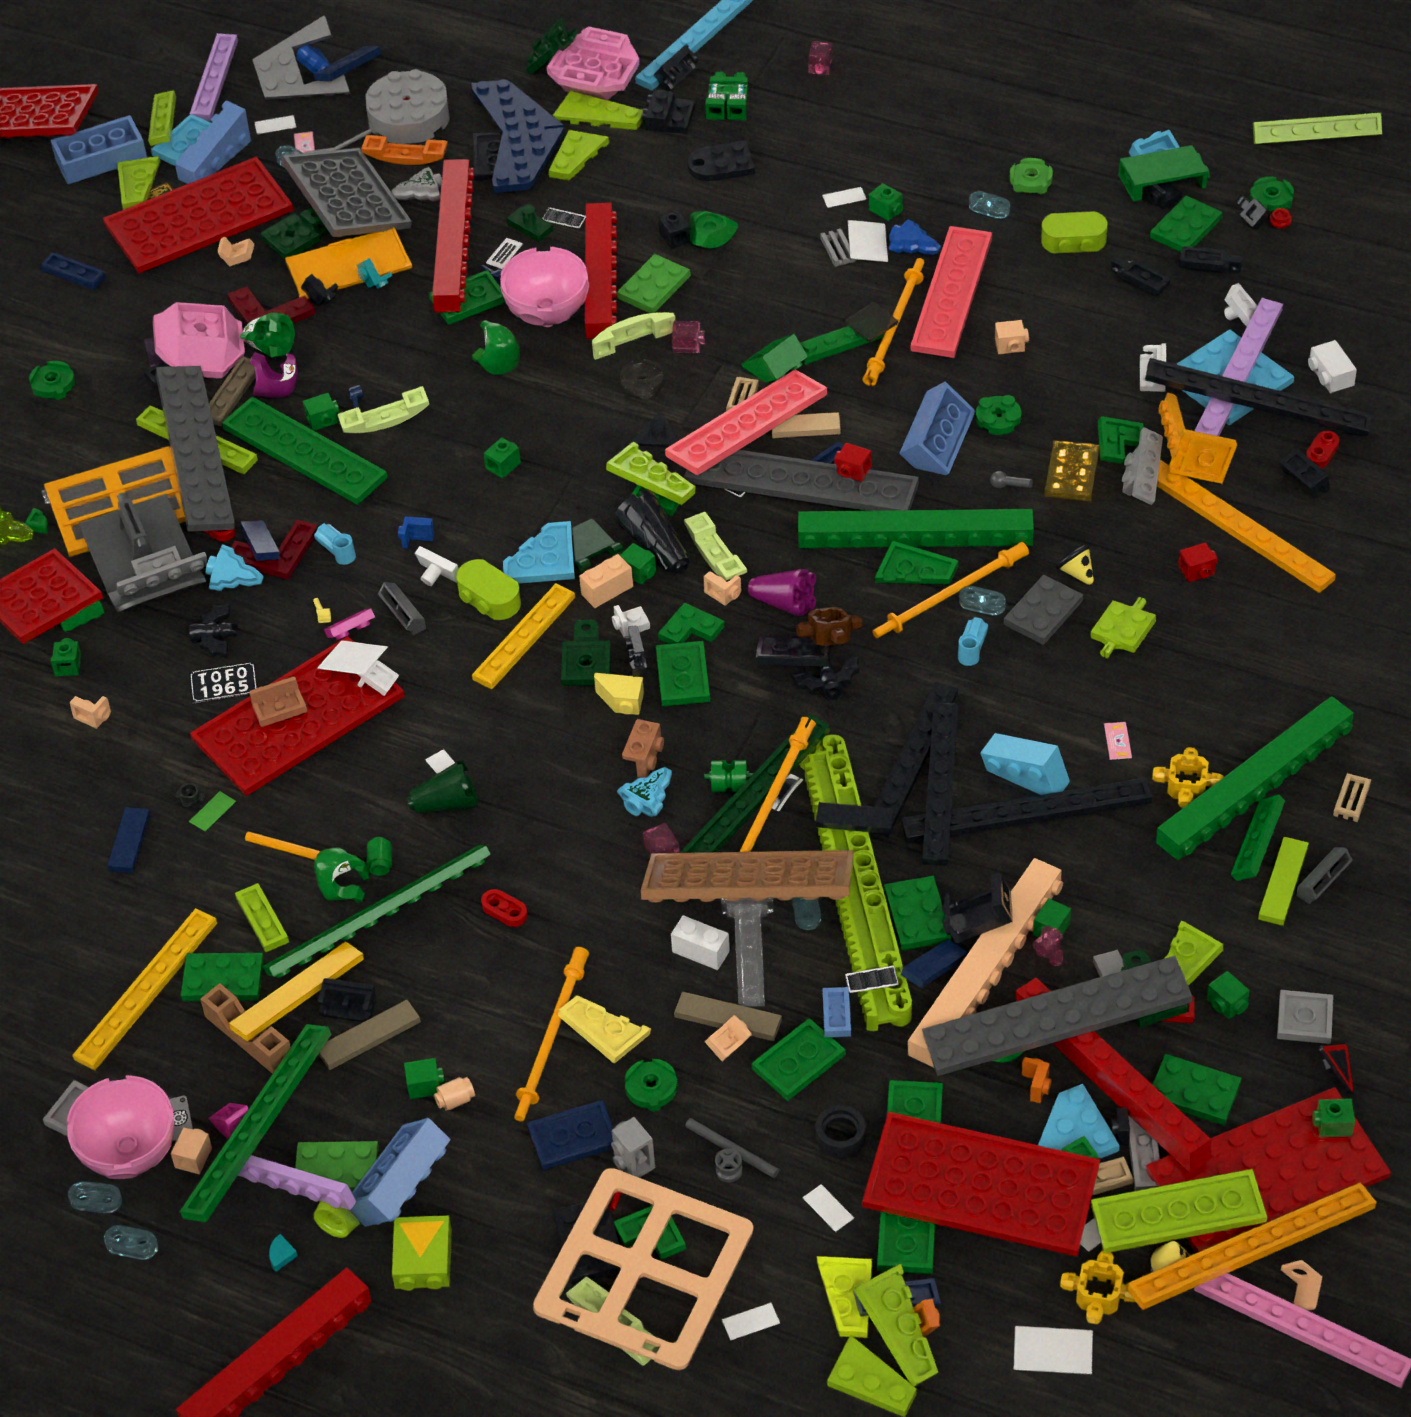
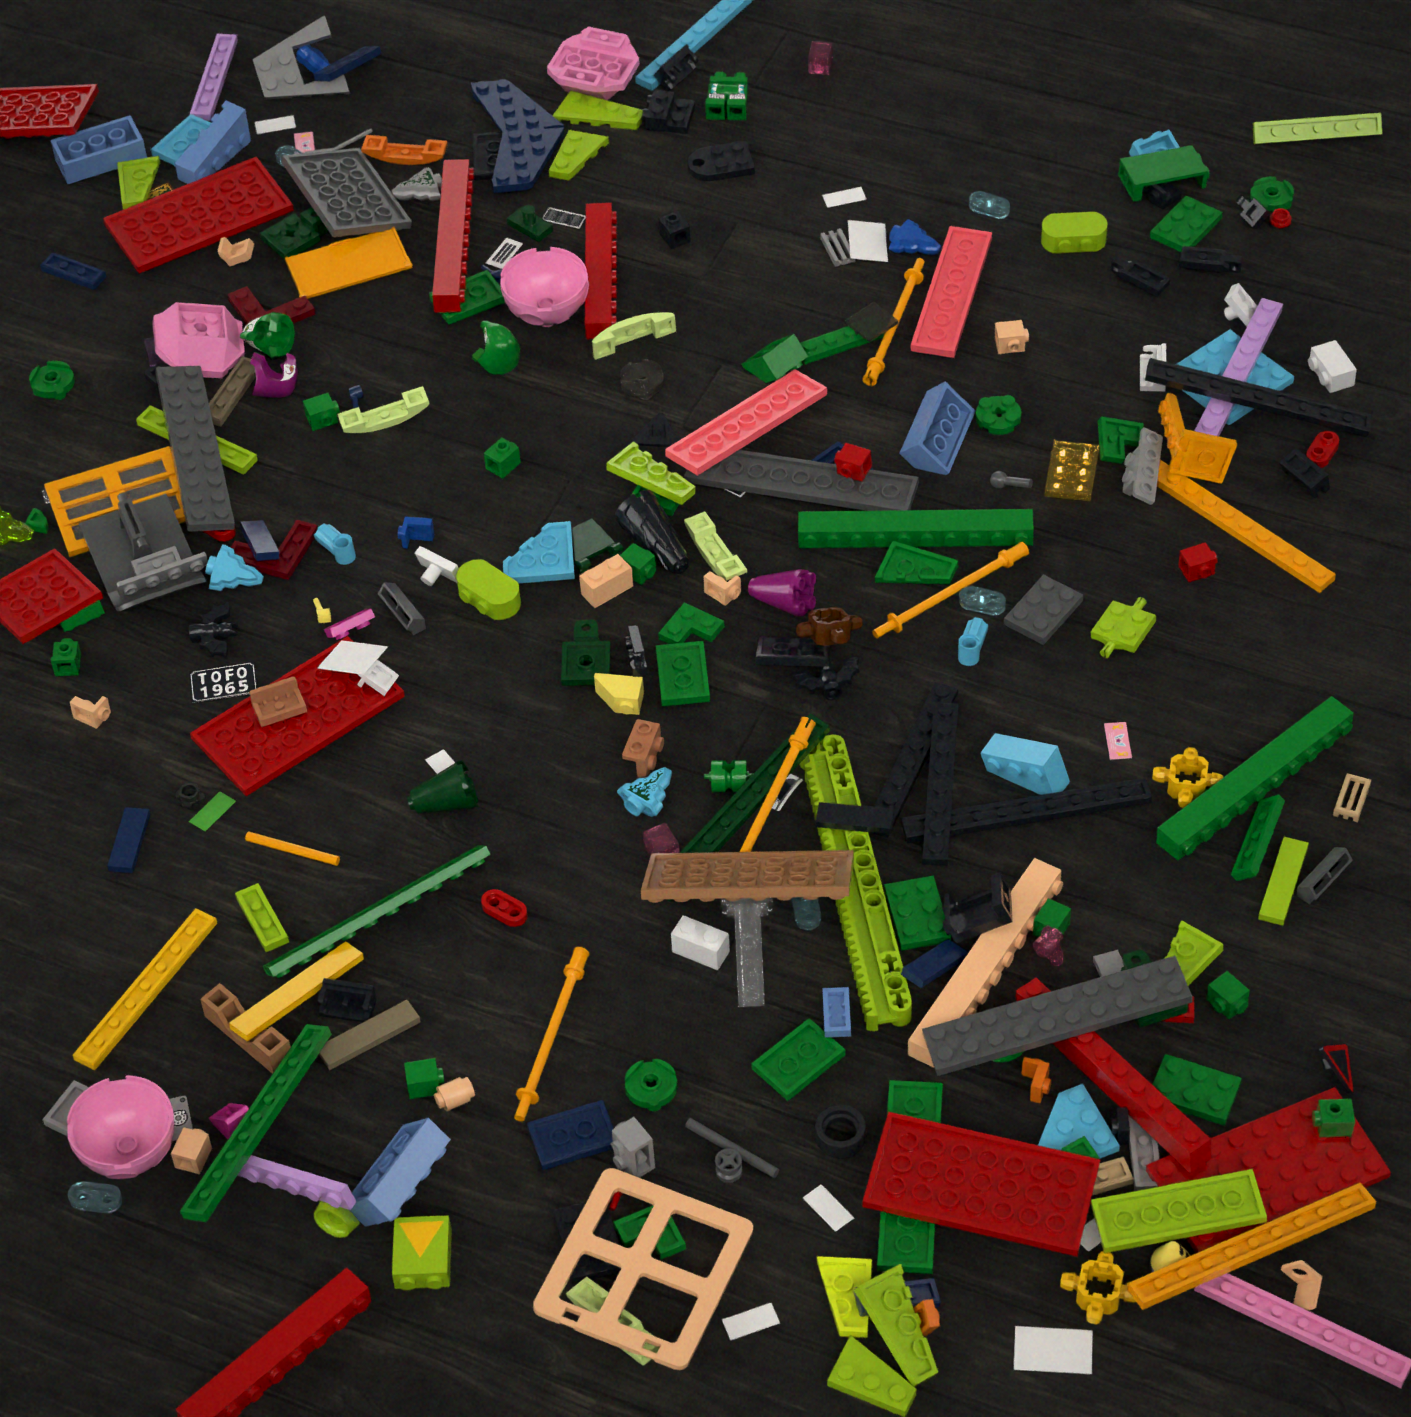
(129, 1240): clear light blue plate -> none
(162, 118): lime tile -> none
(235, 971): green plate -> none
(281, 1252): teal tile -> none
(304, 450): green plate -> none
(317, 292): black bracket -> none
(332, 863): green piece -> none
(337, 1160): bright green plate -> none
(369, 274): teal bracket -> none
(379, 856): green brick -> none
(407, 106): light grey piece -> none
(523, 636): yellow tile -> none
(547, 46): dark green plate -> none
(606, 1032): light yellow wing -> none
(632, 617): white bracket -> none
(653, 284): bright green plate -> none
(687, 336): clear pink brick -> none
(710, 229): green hat -> none
(717, 1013): dark tan tile -> none
(728, 1037): light nougat bracket -> none
(755, 383): tan tile -> none
(808, 425): tan tile -> none
(871, 979): sticker -> none
(885, 202): green brick -> none
(1031, 184): bright green plate -> none
(1078, 564): light yellow hat -> none
(1305, 1016): light grey plate -> none

